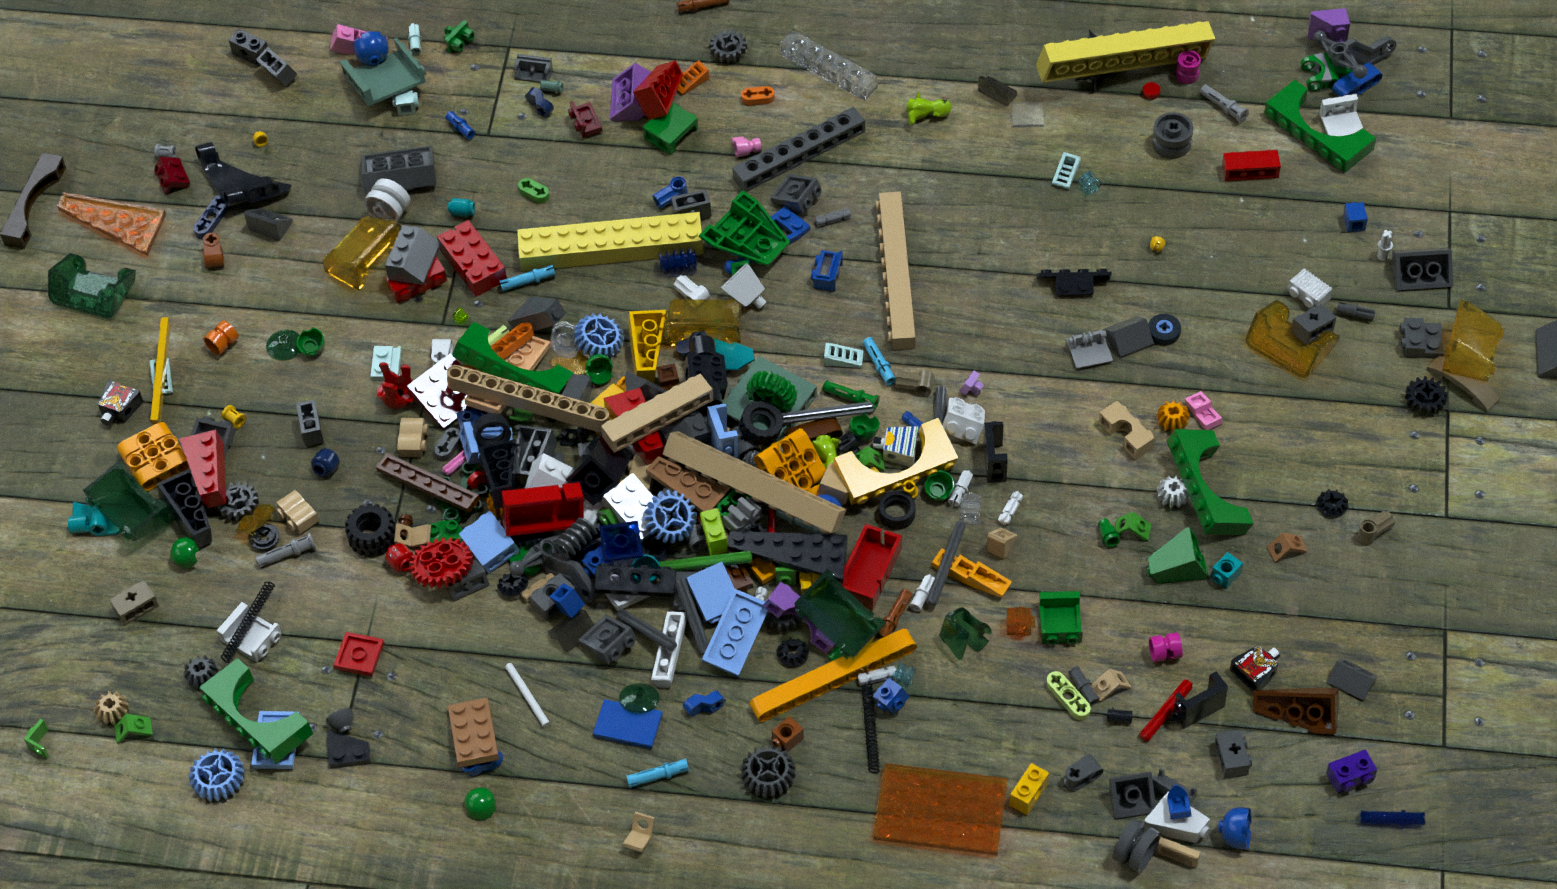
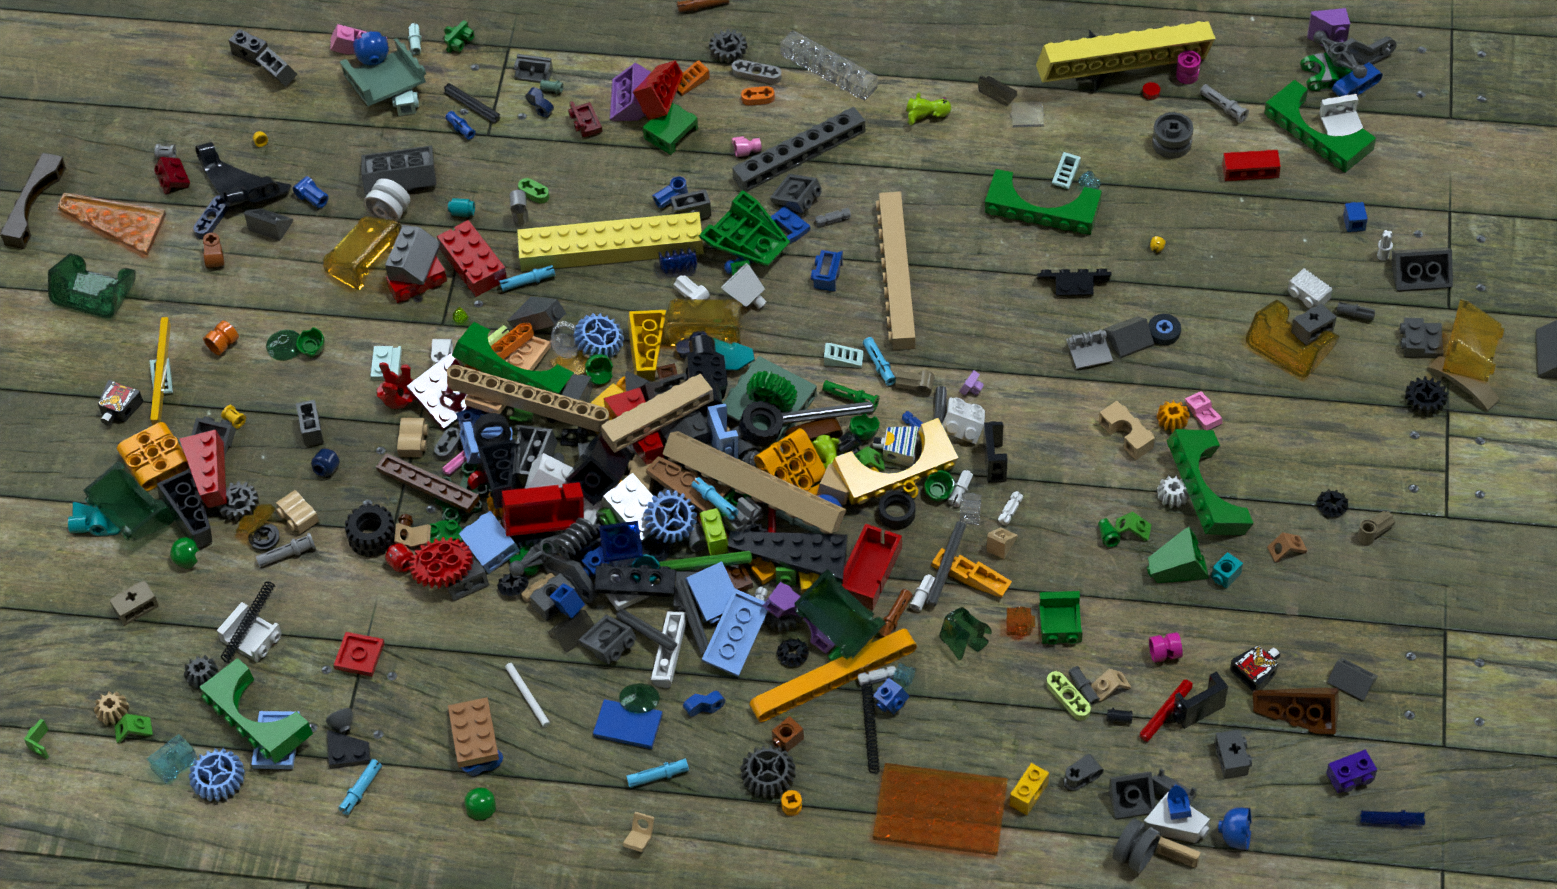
(172, 758): none -> clear light blue brick
(307, 189): none -> blue piece
(355, 794): none -> medium azure pin
(472, 102): none -> black axle
(519, 207): none -> light grey piece
(663, 385): none -> dark grey hinge
(709, 493): none -> medium azure pin
(745, 65): none -> light grey beam
(792, 808): none -> light orange wheel
(1075, 216): none -> green arch

